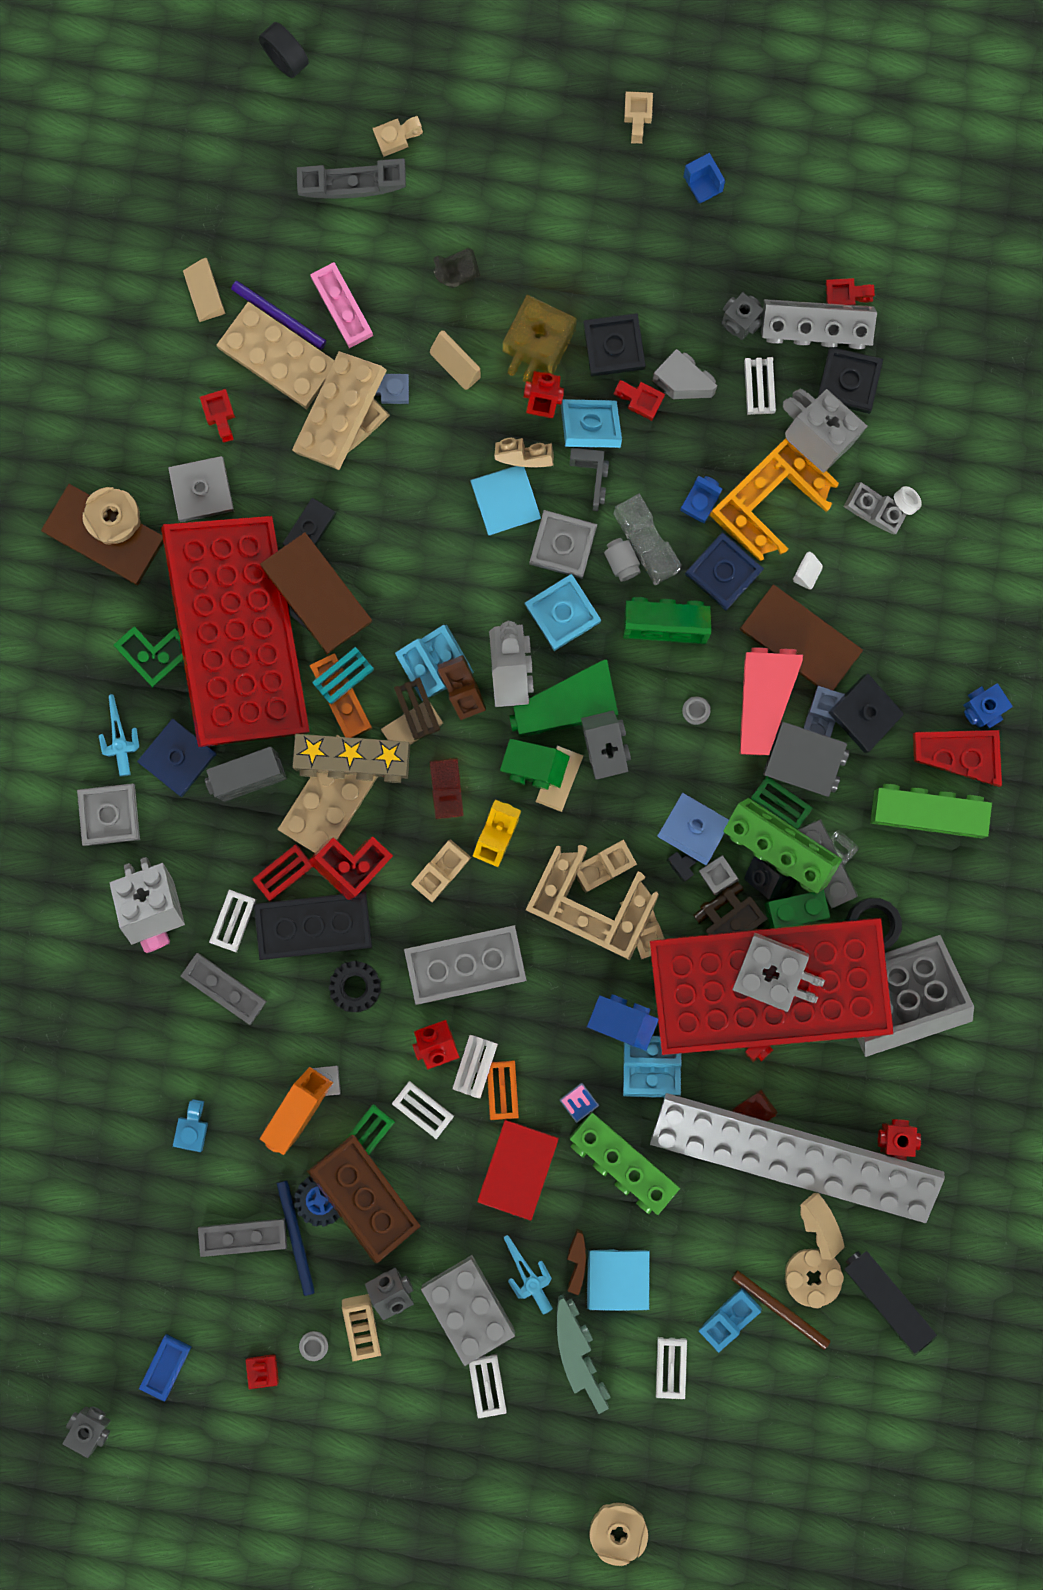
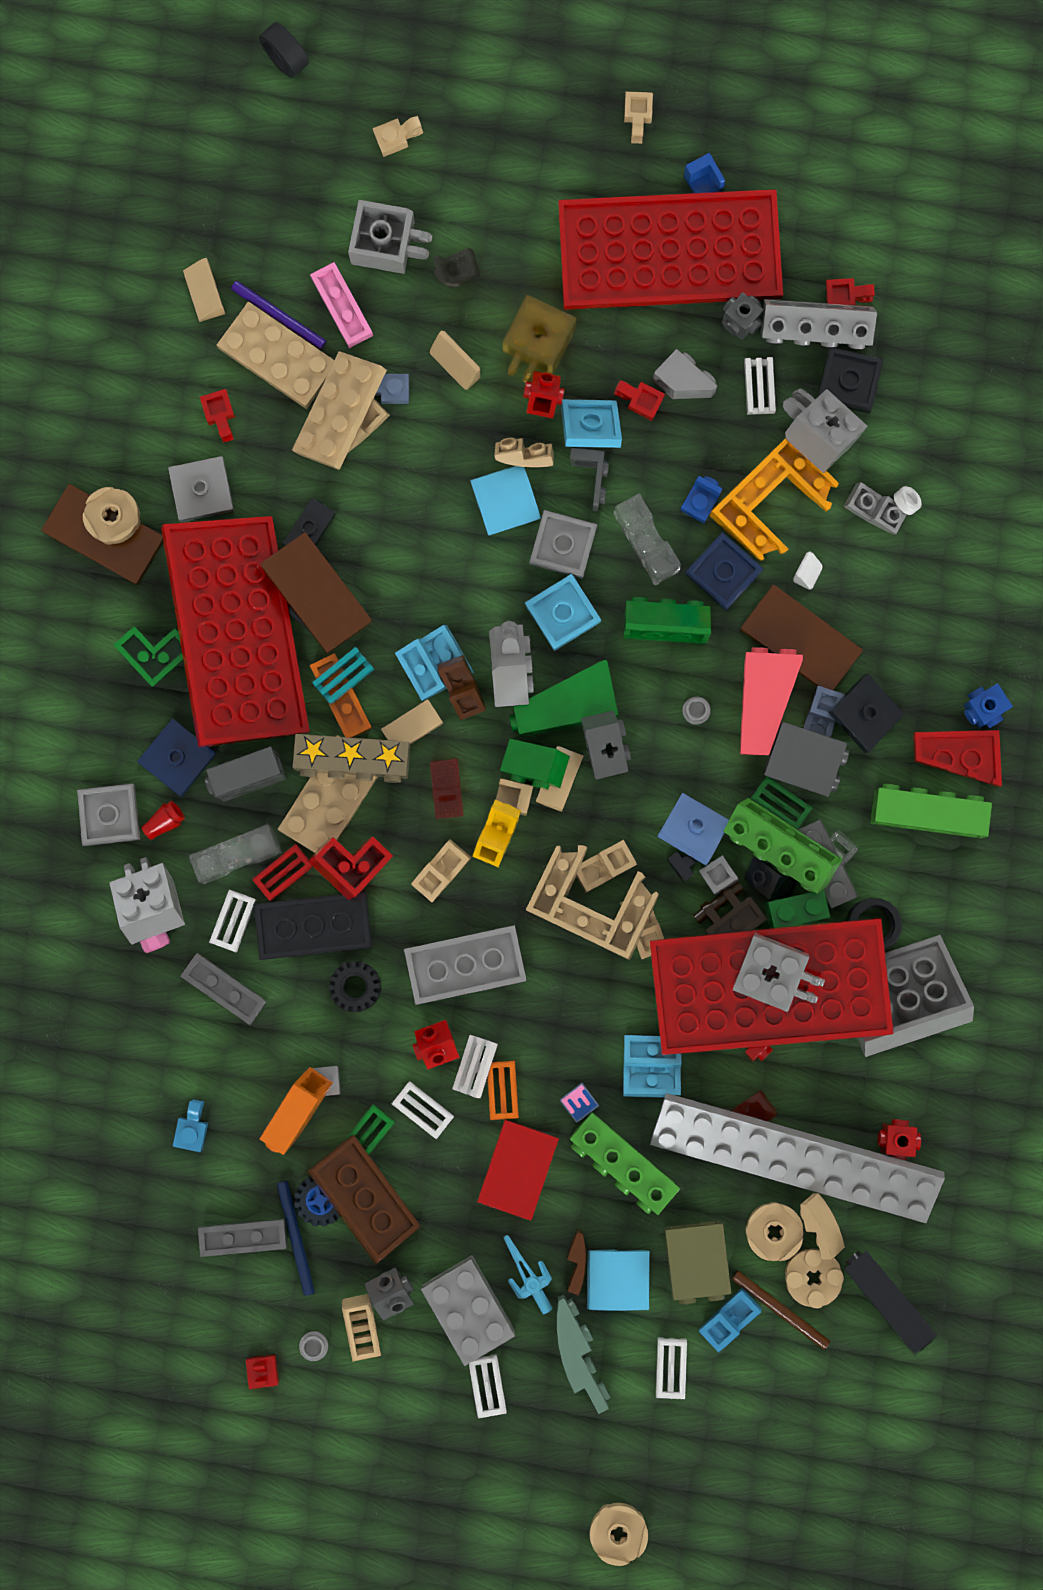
(87, 1431): dark grey brick -> none
(119, 746): medium azure piece -> none
(165, 819): none -> red cone
(165, 1367): blue tile -> none
(235, 853): none -> clear arch
(352, 181): dark grey slope -> none
(391, 252): none -> light grey hinge
(408, 686): dark brown tile -> none
(515, 794): none -> tan panel
(614, 344): black plate -> none
(622, 559): light grey brick -> none
(623, 1022): blue brick -> none
(670, 249): none -> red plate
(697, 1261): none -> olive brick
(791, 1232): none -> tan plate

